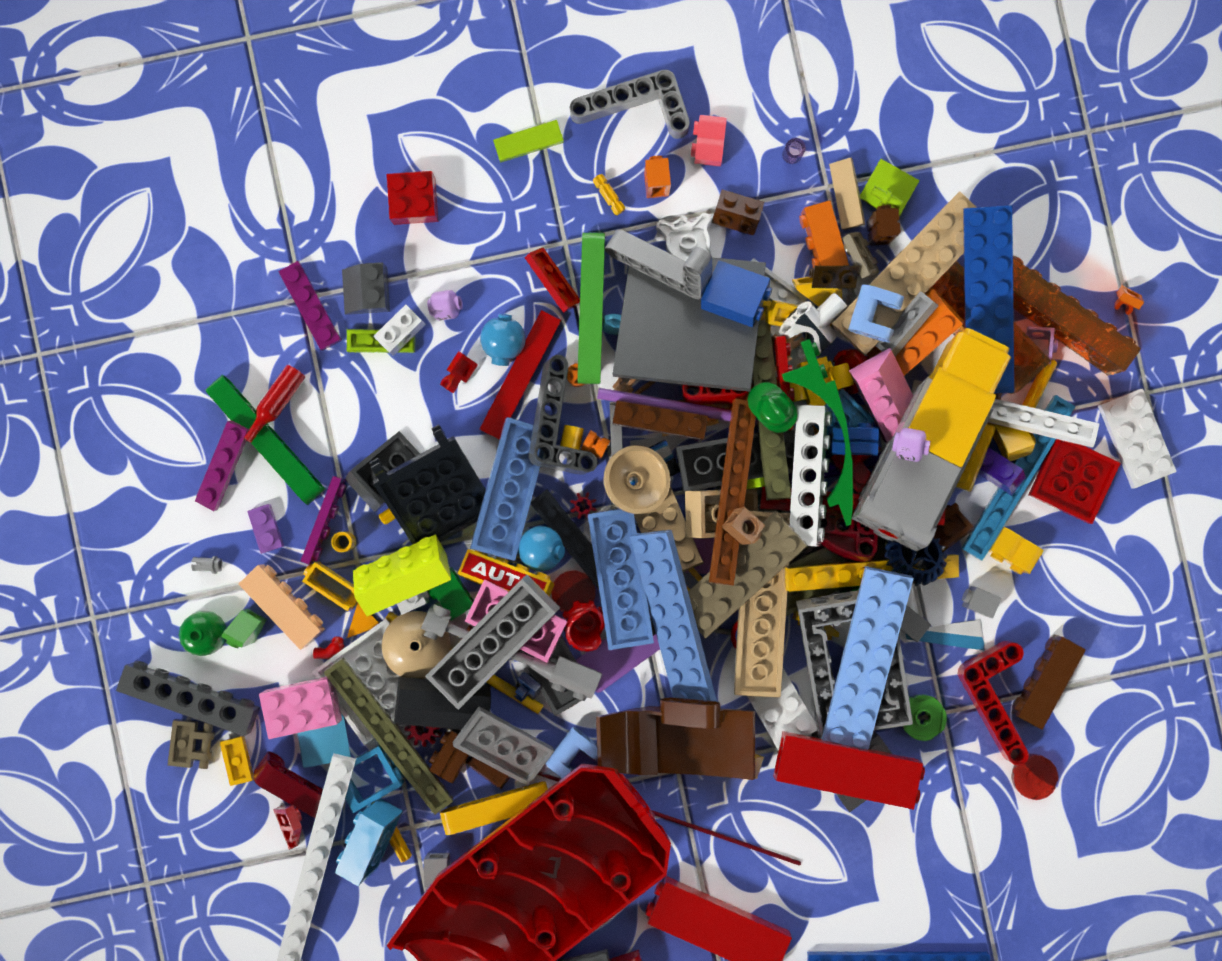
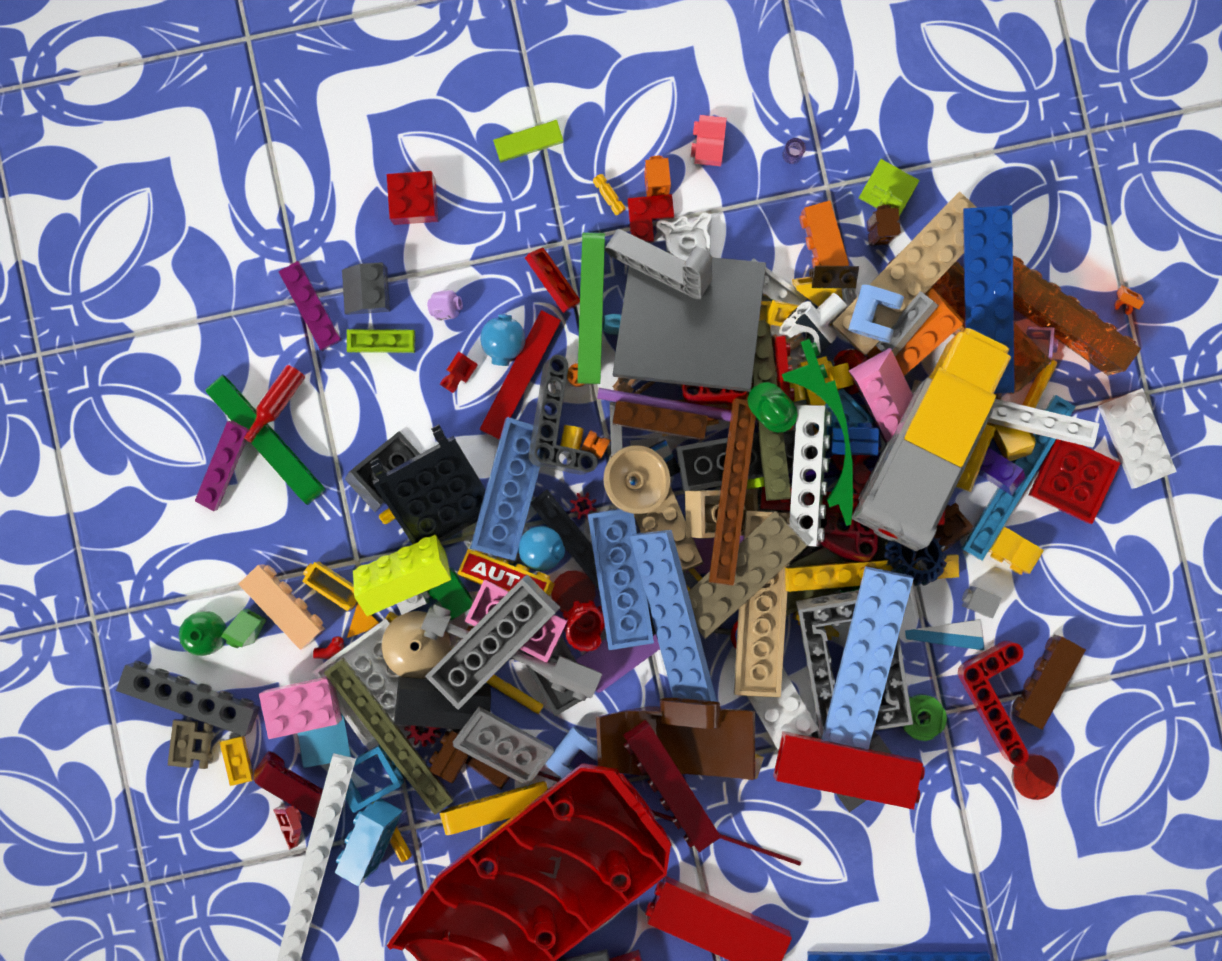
(207, 564): light grey pin -> none
(265, 528): medium lavender plate -> none
(327, 511): magenta plate -> none
(335, 542): yellow beam -> none
(399, 330): white brick -> none
(433, 865): light grey brick -> none
(527, 687): dark blue tile -> none
(634, 99): light grey beam -> none
(644, 210): none -> red plate
(672, 786): none -> dark red brick
(735, 522): medium nougat brick -> none
(736, 294): blue brick -> none
(738, 212): reddish brown bracket -> none
(847, 194): tan tile -> none
(858, 249): dark tan plate -> none
(911, 444): lavender head -> none
(914, 624): light grey tile -> none

